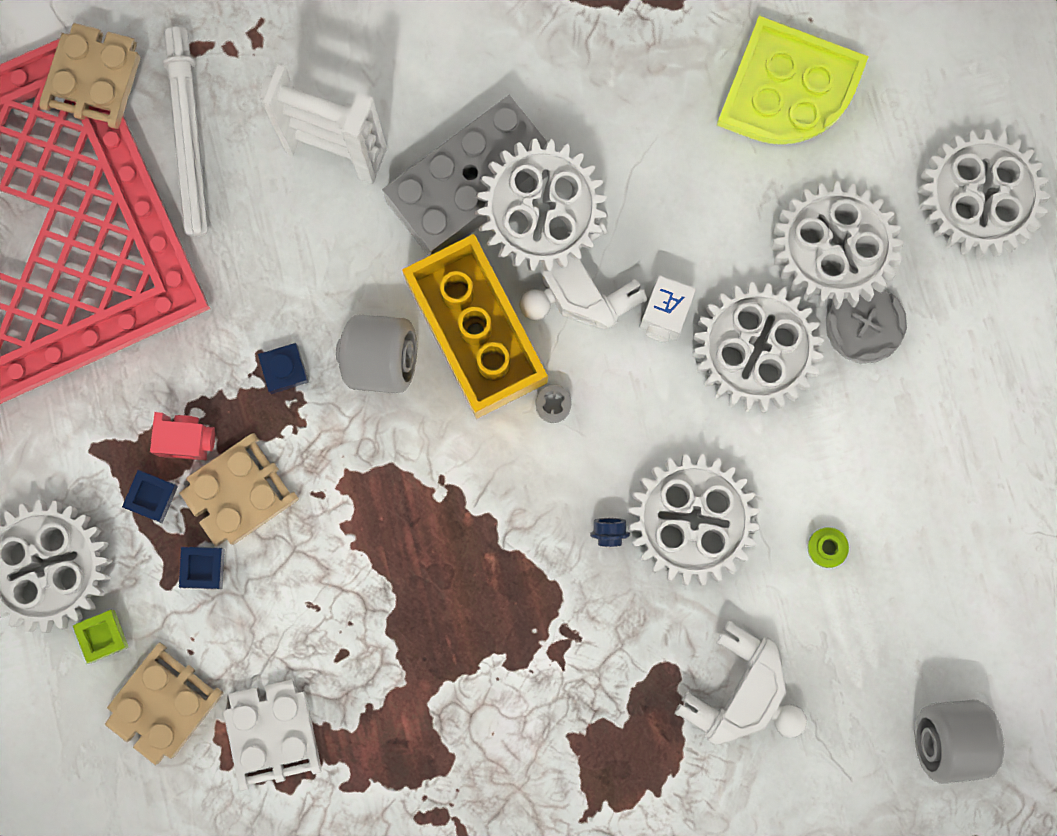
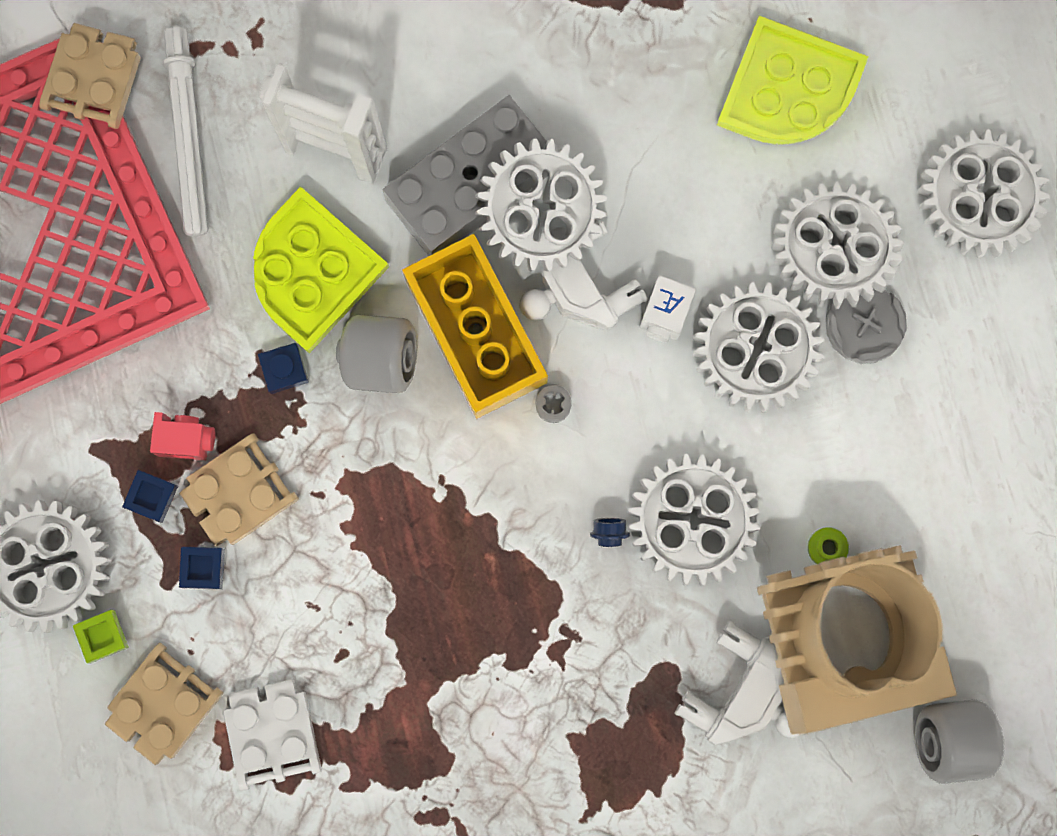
(311, 269): none -> neon yellow plate
(915, 664): none -> tan hose

